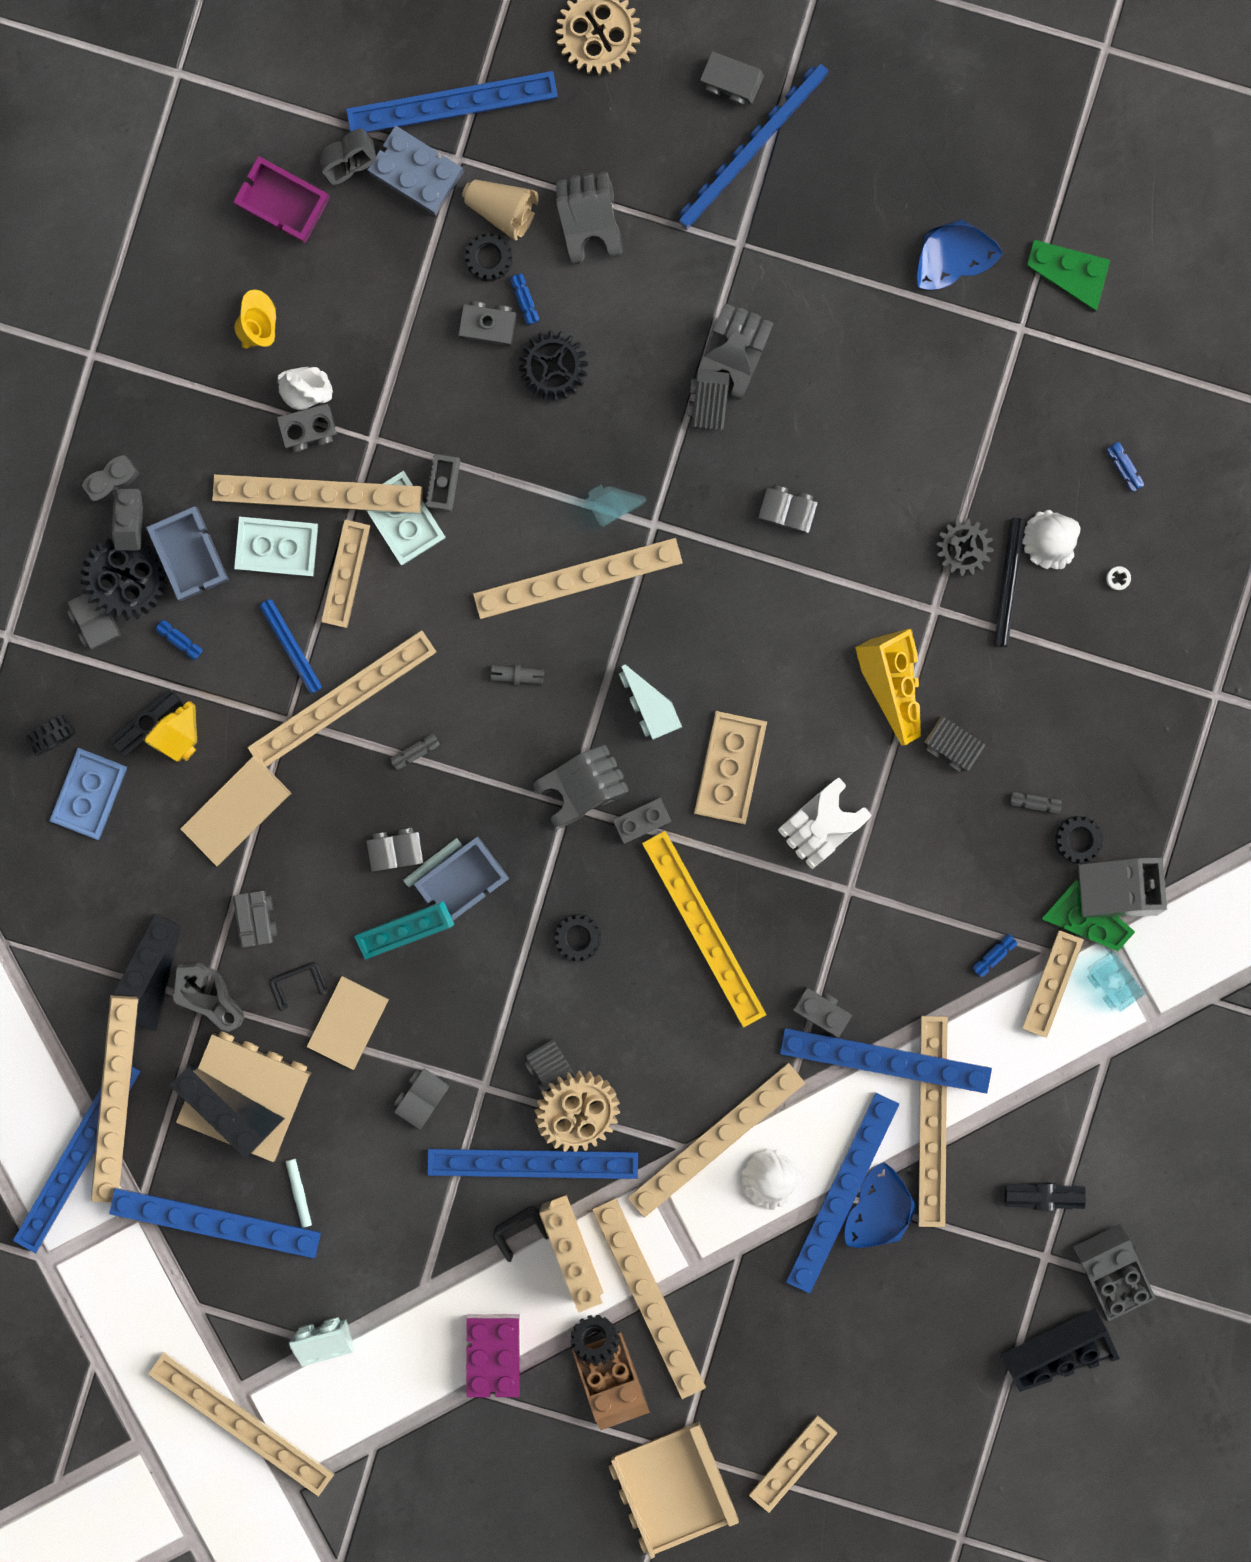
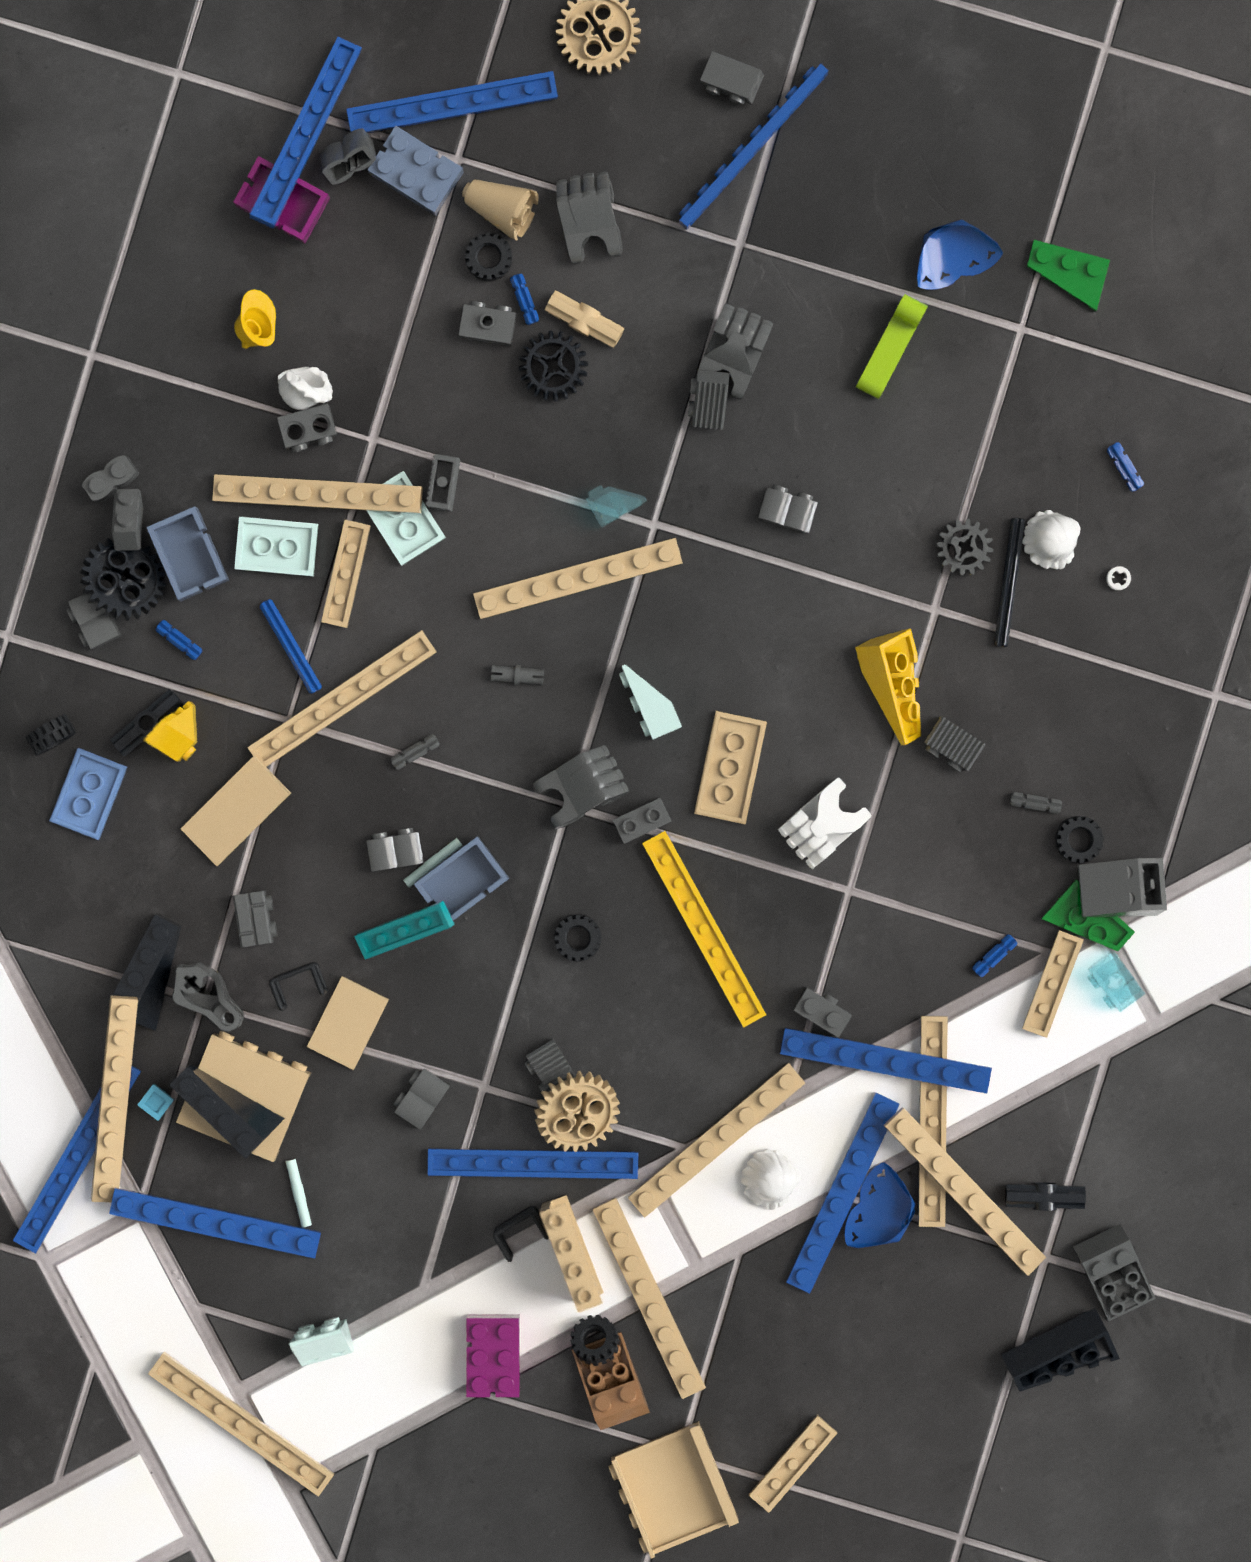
(156, 1102): none -> medium azure tile
(305, 132): none -> blue plate
(584, 319): none -> tan piece
(891, 346): none -> lime beam
(964, 1191): none -> tan plate

